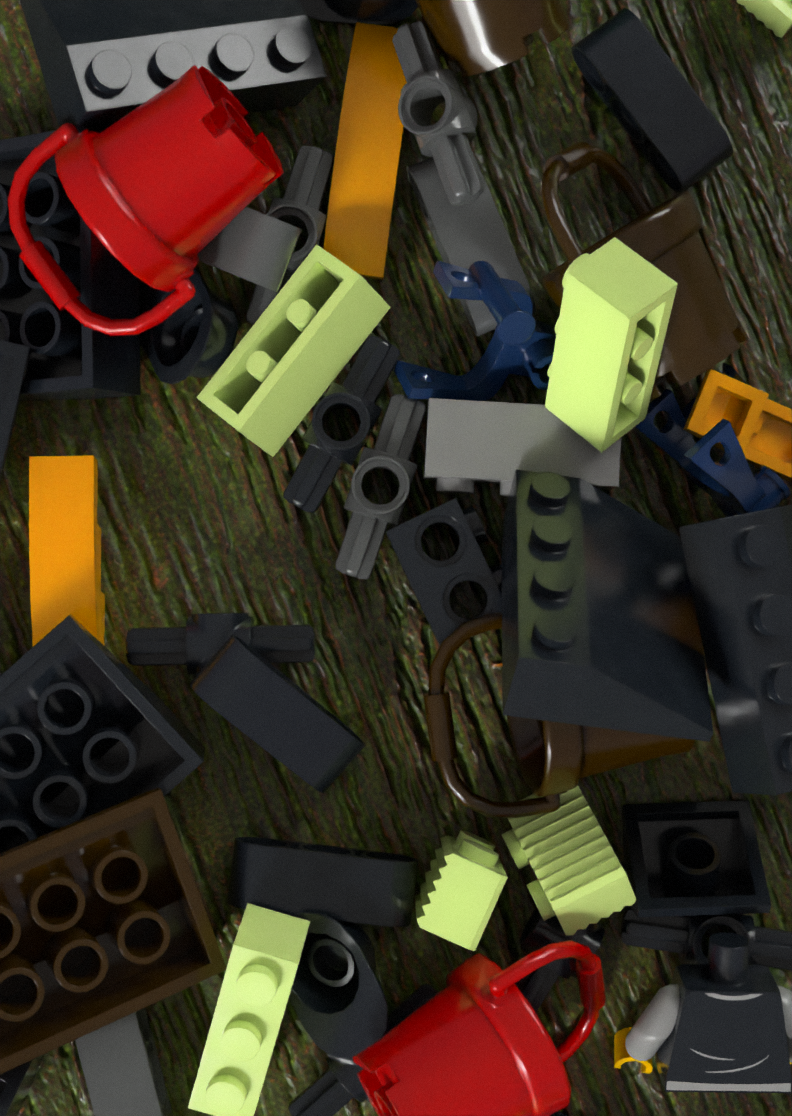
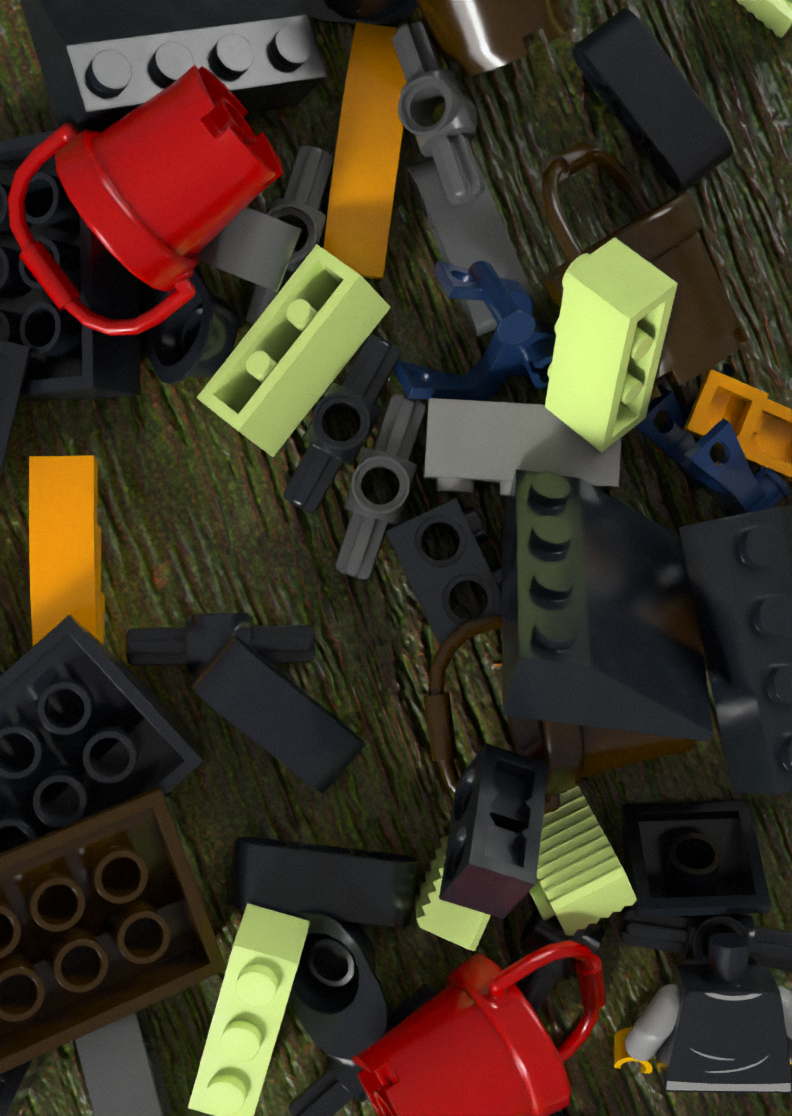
(495, 832): none -> black brick

